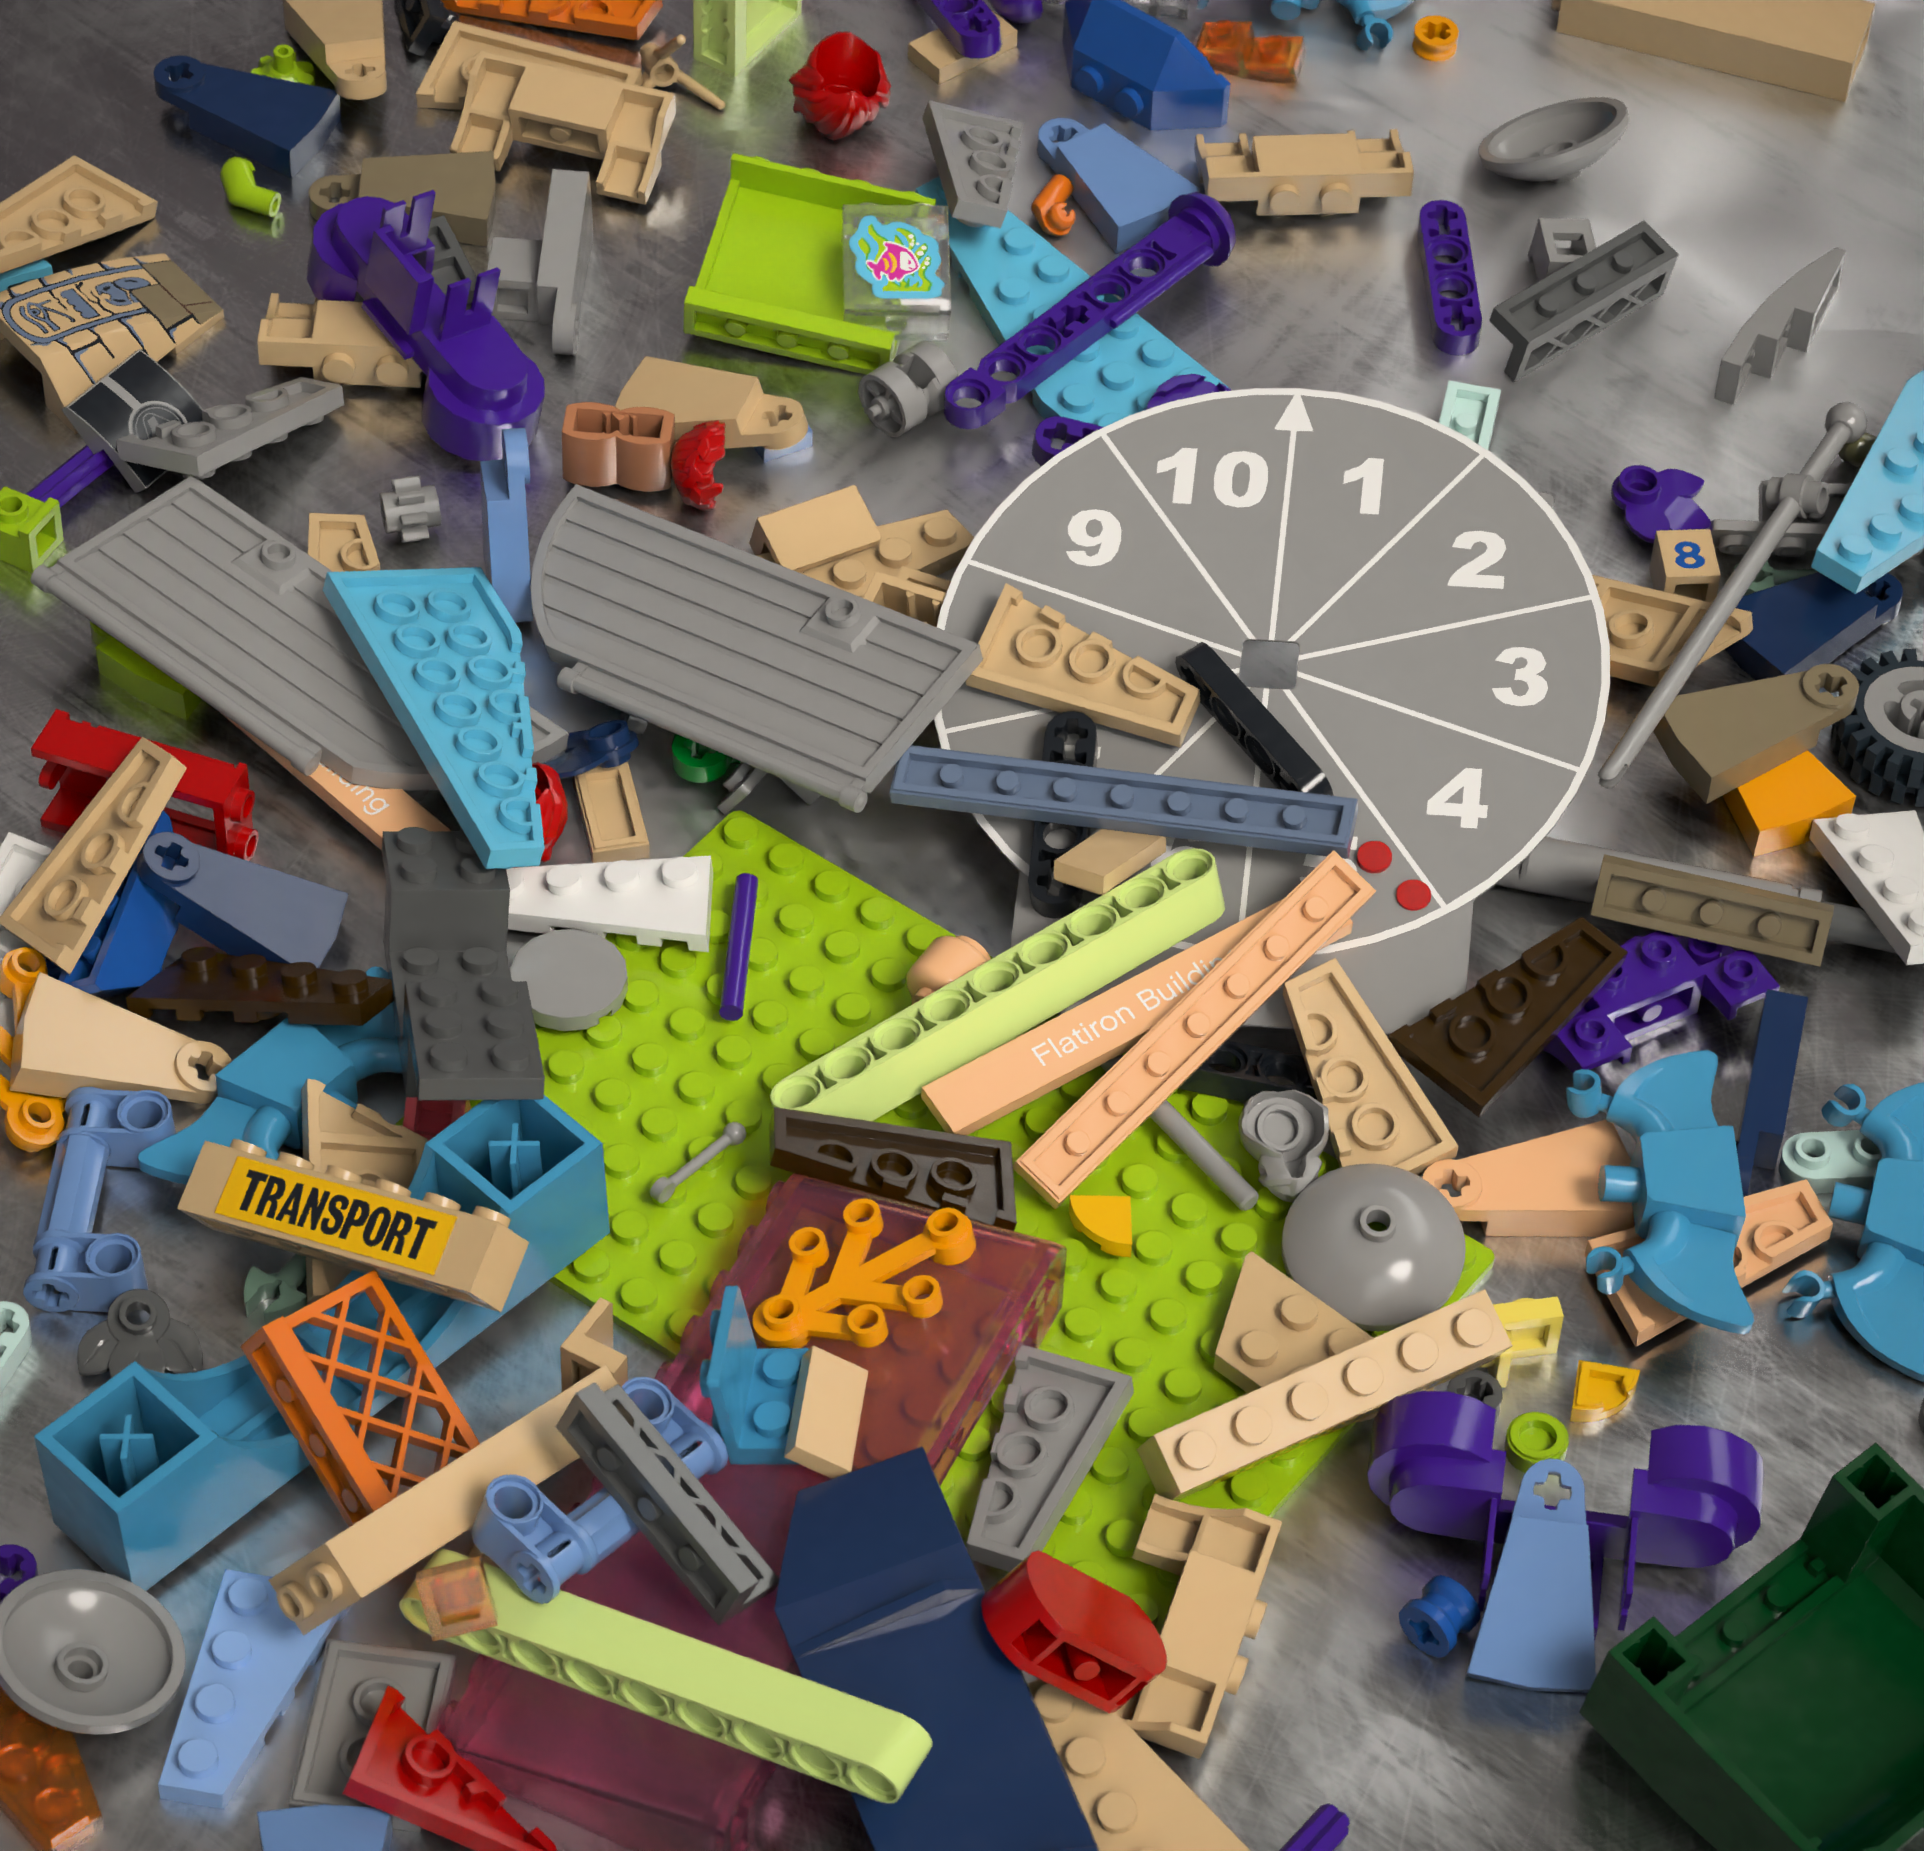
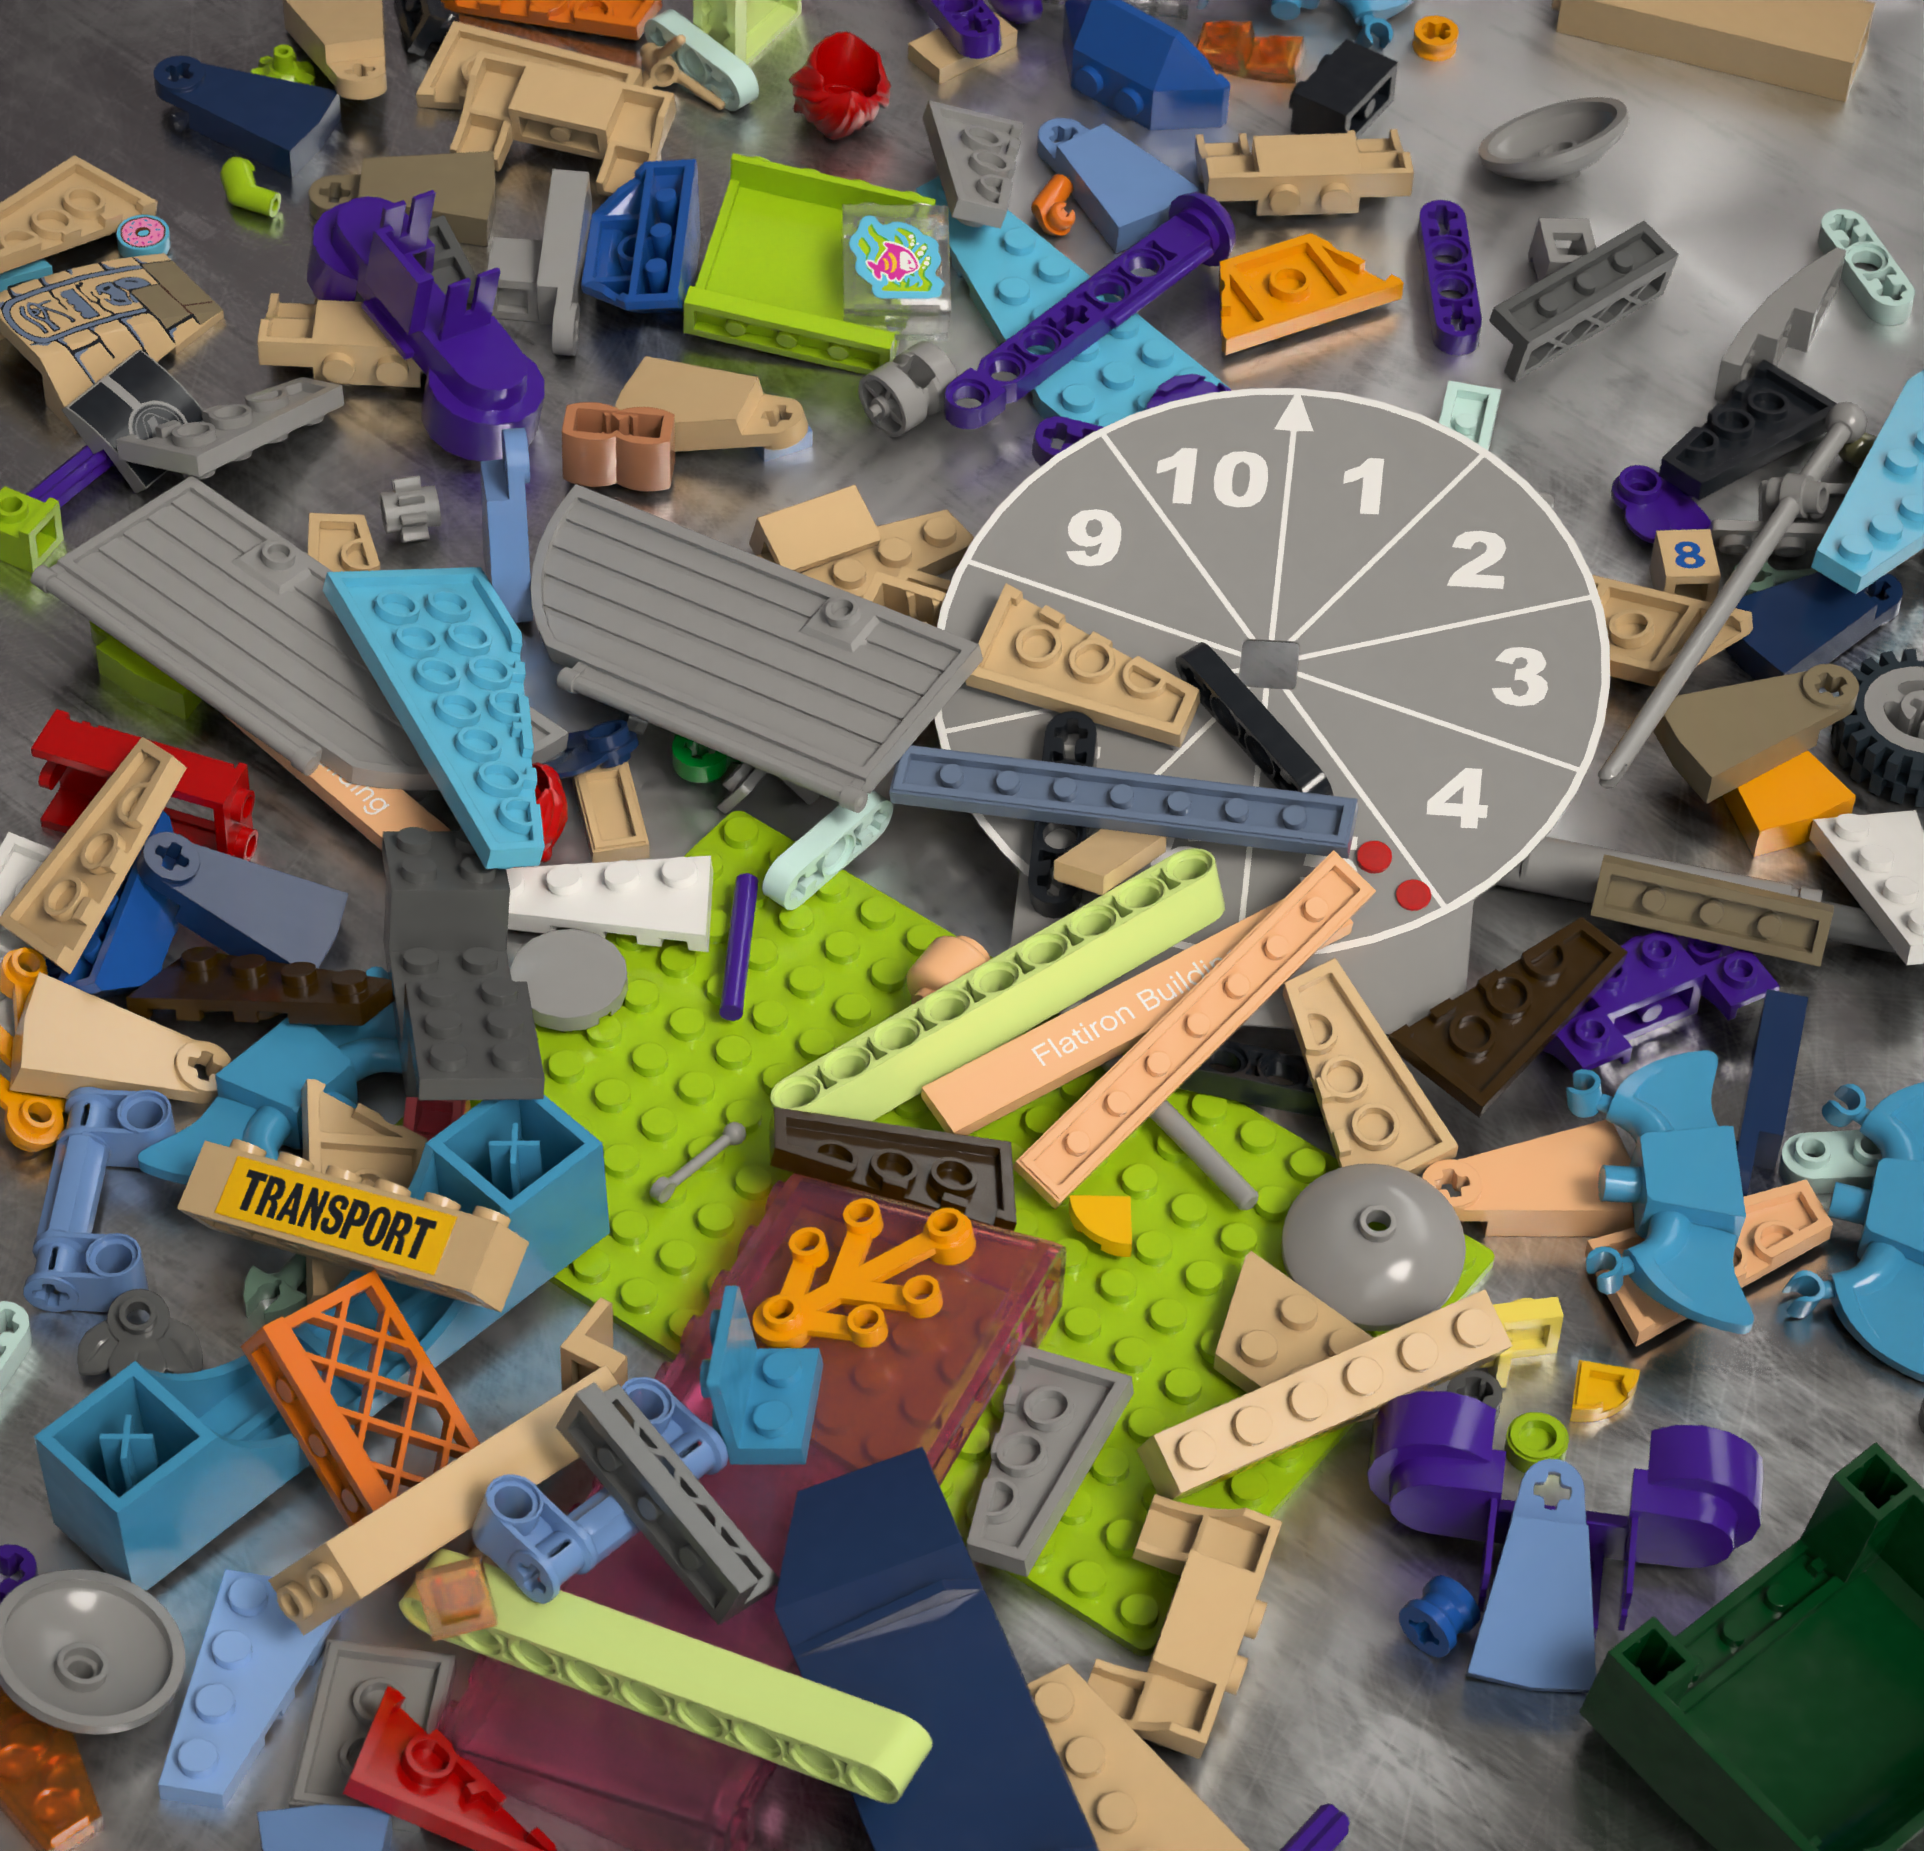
(143, 236): none -> tile
(646, 240): none -> blue wedge
(694, 462): red hair -> none
(705, 59): none -> light aqua beam
(825, 851): none -> light aqua beam
(826, 1413): tan tile -> none
(1073, 1632): red brick -> none
(1286, 1138): light grey hair -> none
(1293, 290): none -> light orange wing
(1344, 92): none -> black brick
(1752, 429): none -> black wing
(1864, 285): none -> light aqua beam

